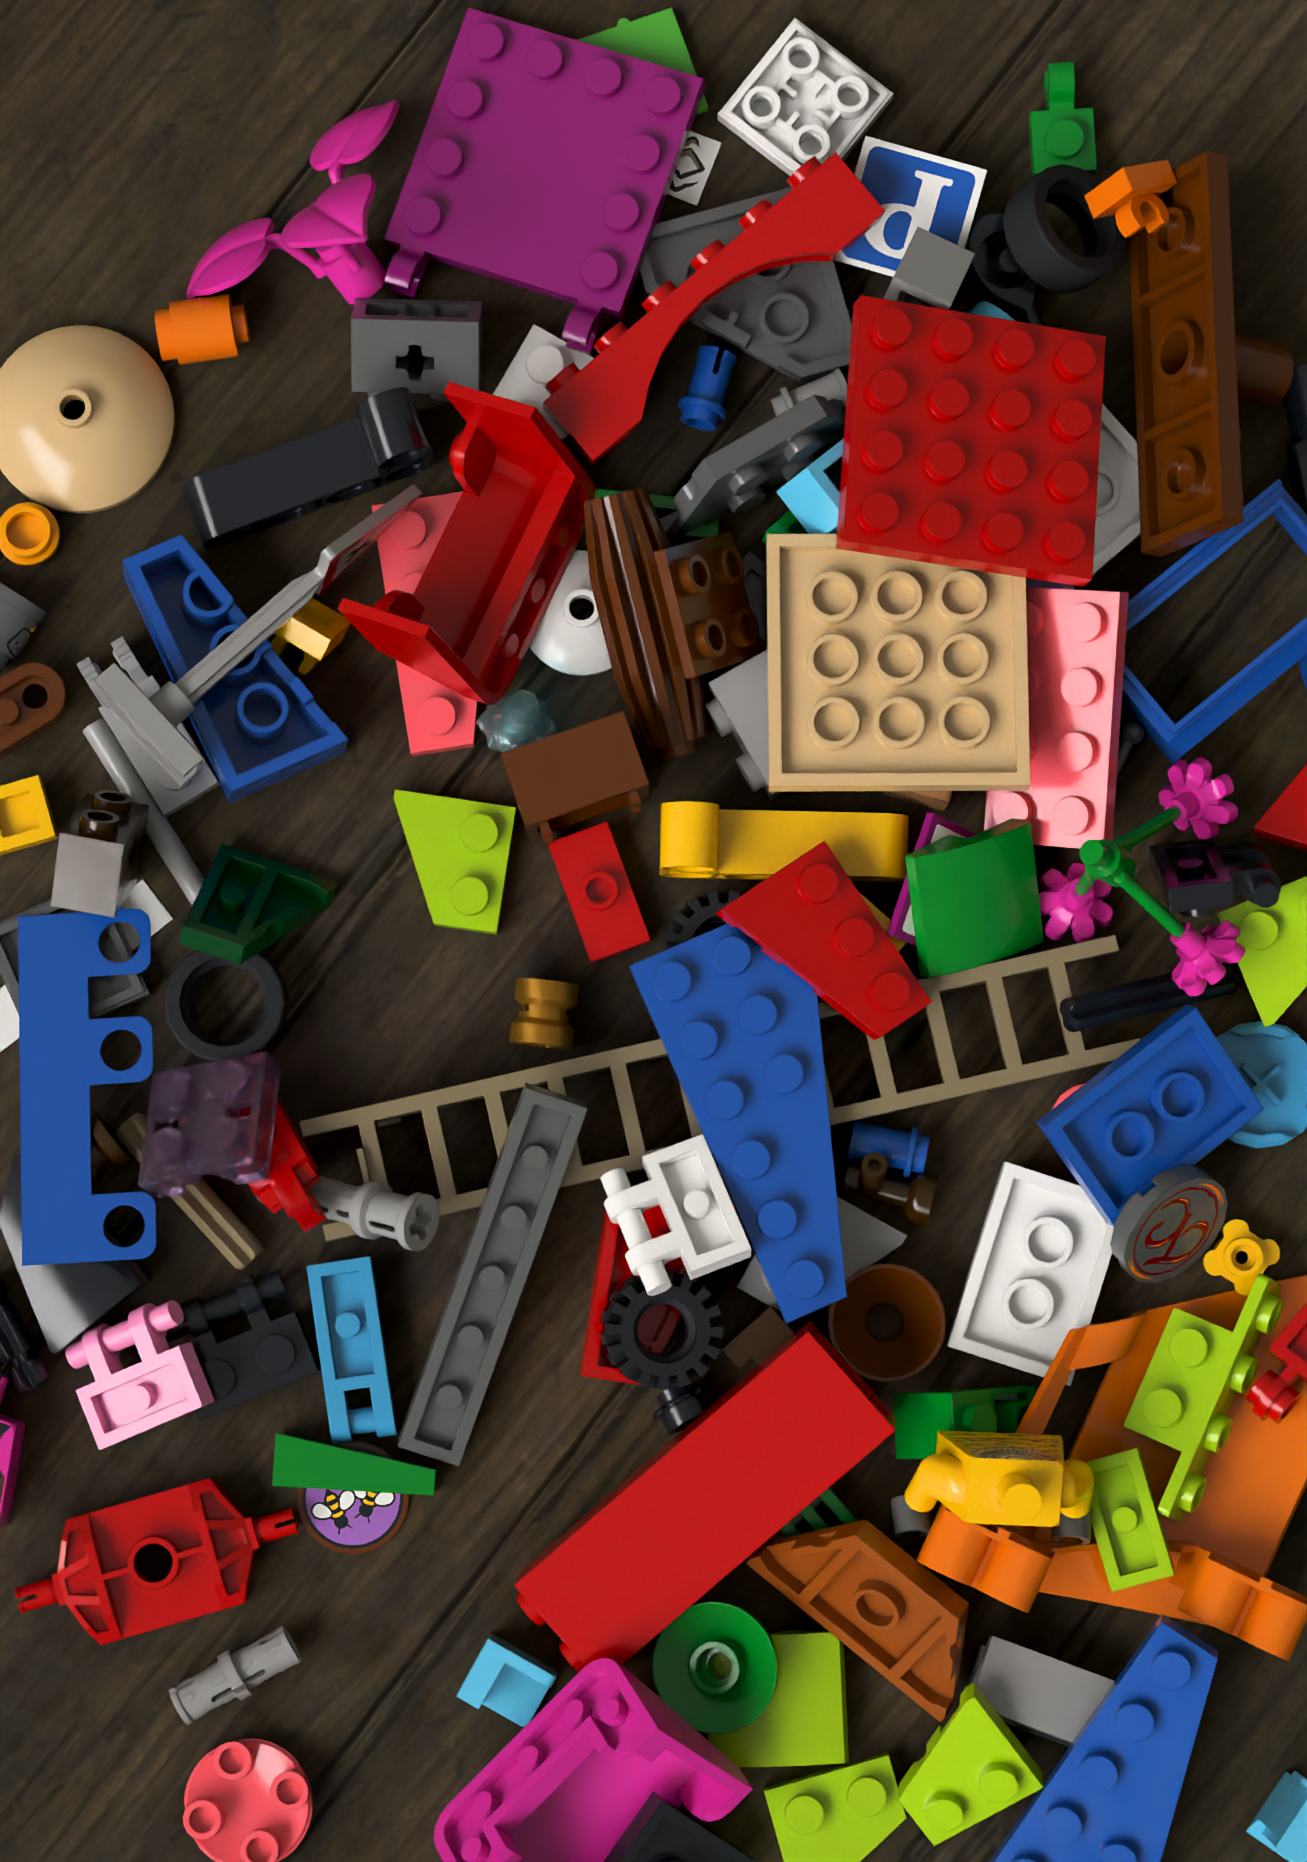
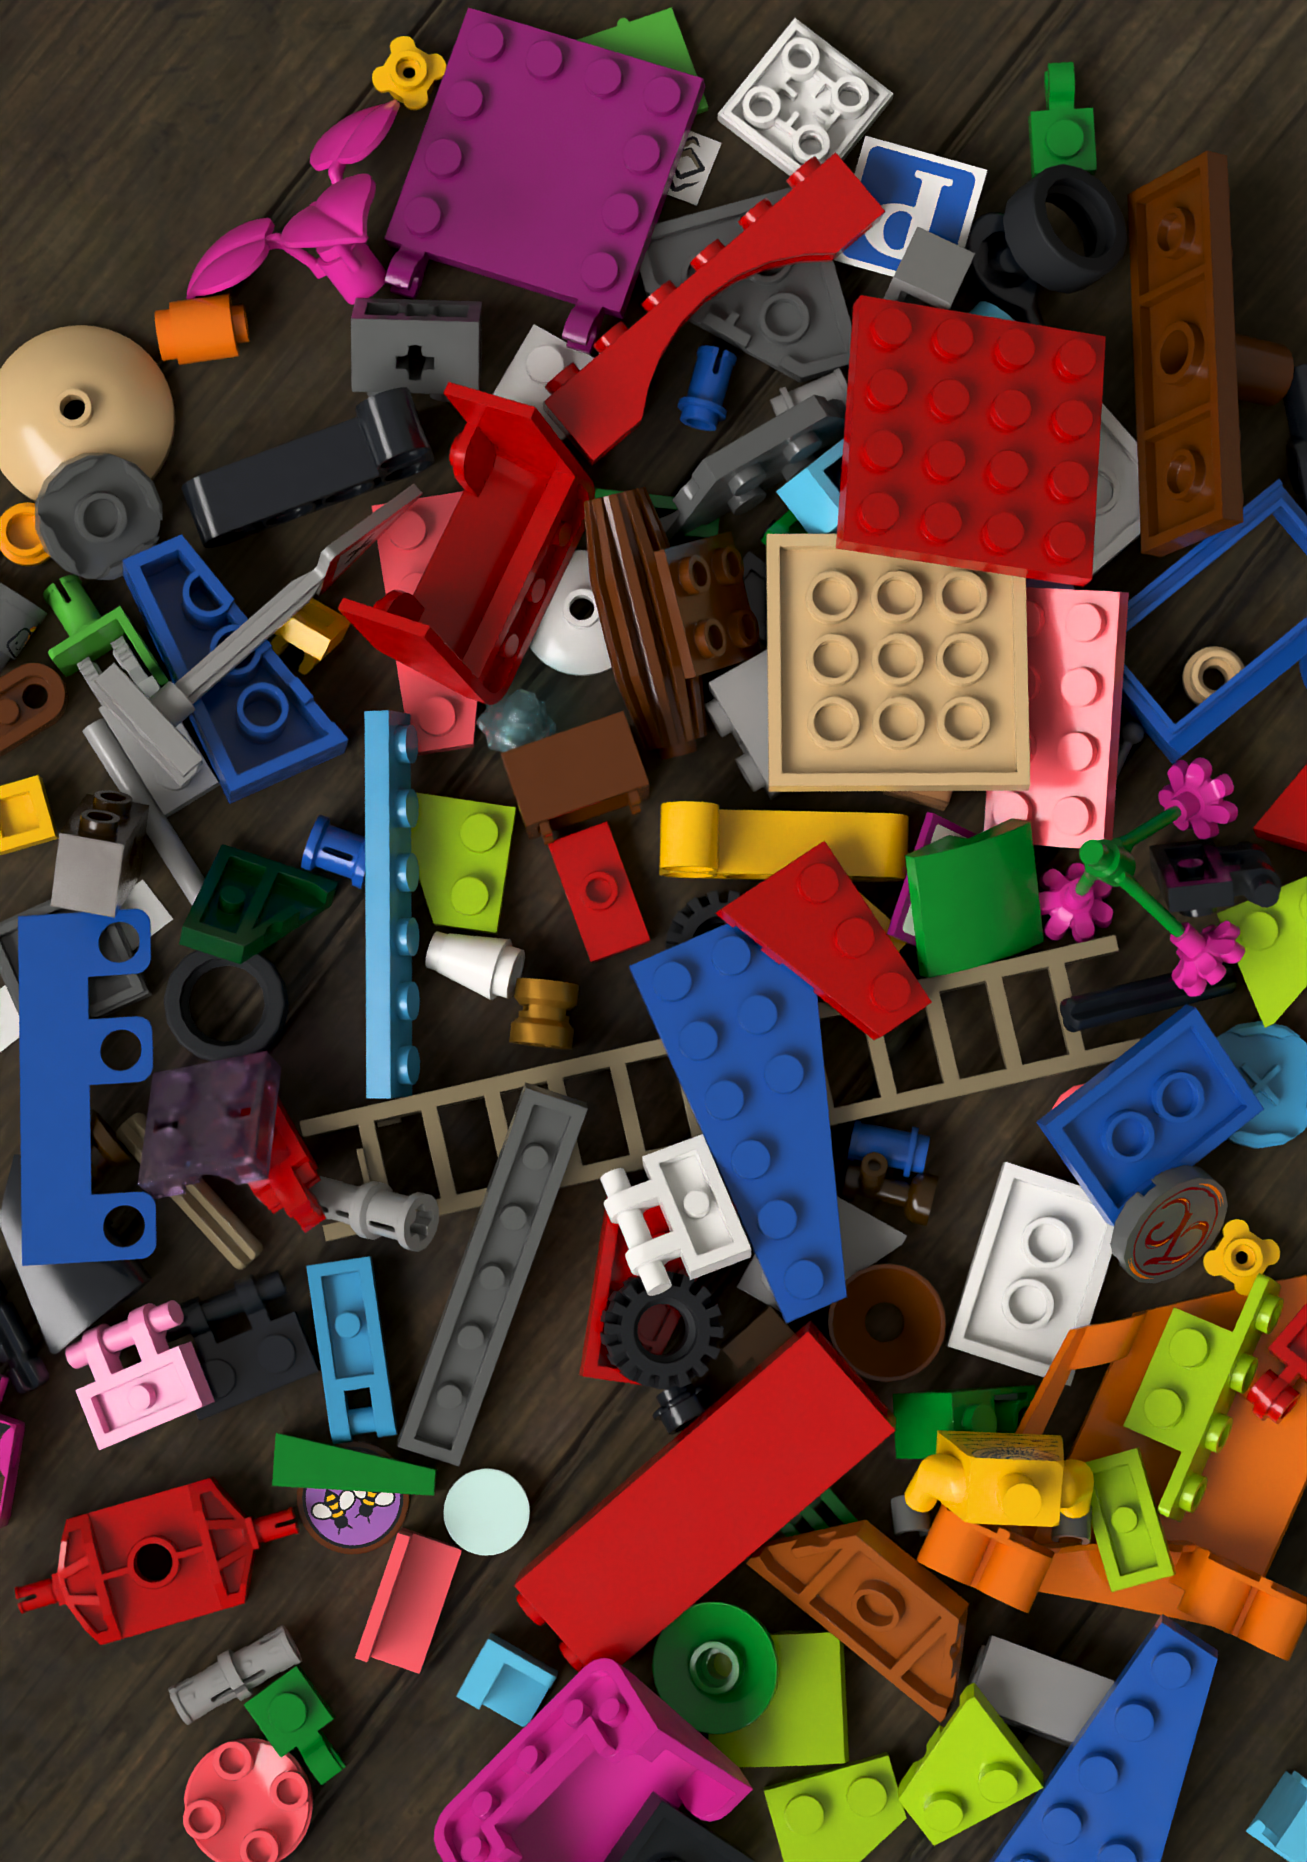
(89, 631): none -> bright green bracket
(97, 514): none -> dark grey tile
(292, 1716): none -> green plate
(320, 855): none -> blue bush
(390, 928): none -> dark azure plate
(409, 1600): none -> coral panel
(413, 90): none -> yellow plate
(477, 962): none -> white cone
(486, 1511): none -> light aqua piece
(1133, 197): orange tile -> none
(1210, 657): none -> tan plate

